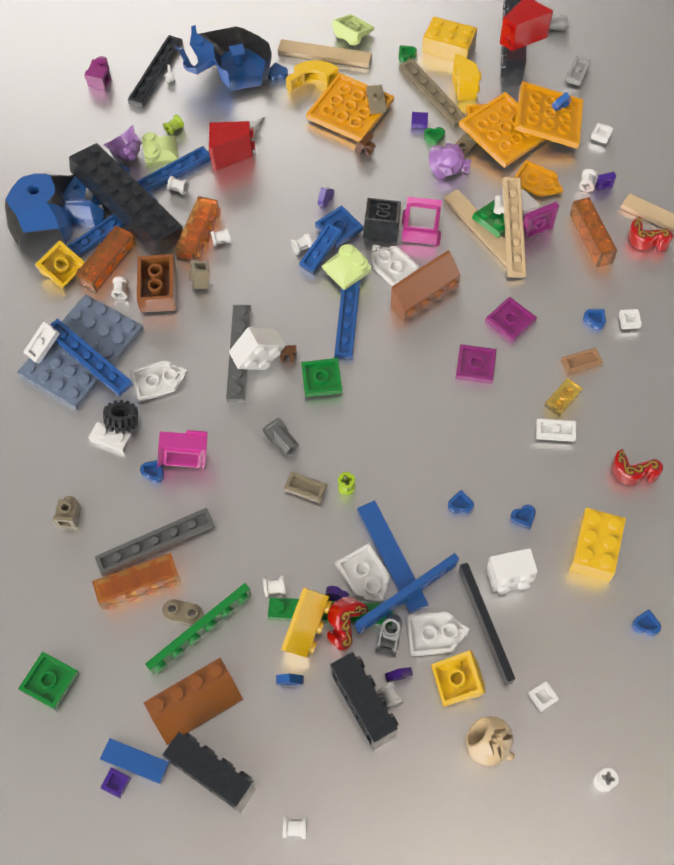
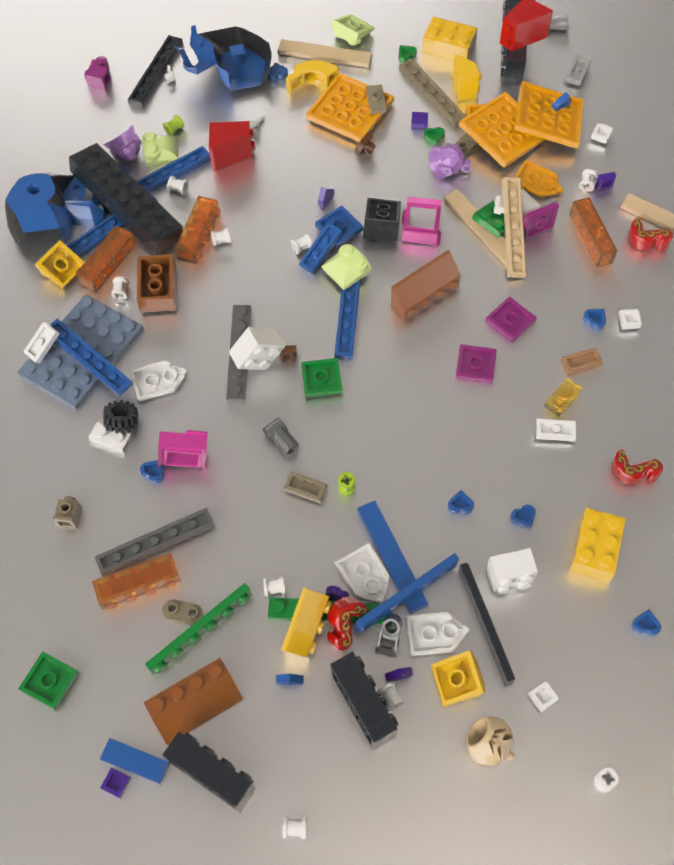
(199, 274): dark tan brick -> none
(392, 263): white tile -> none

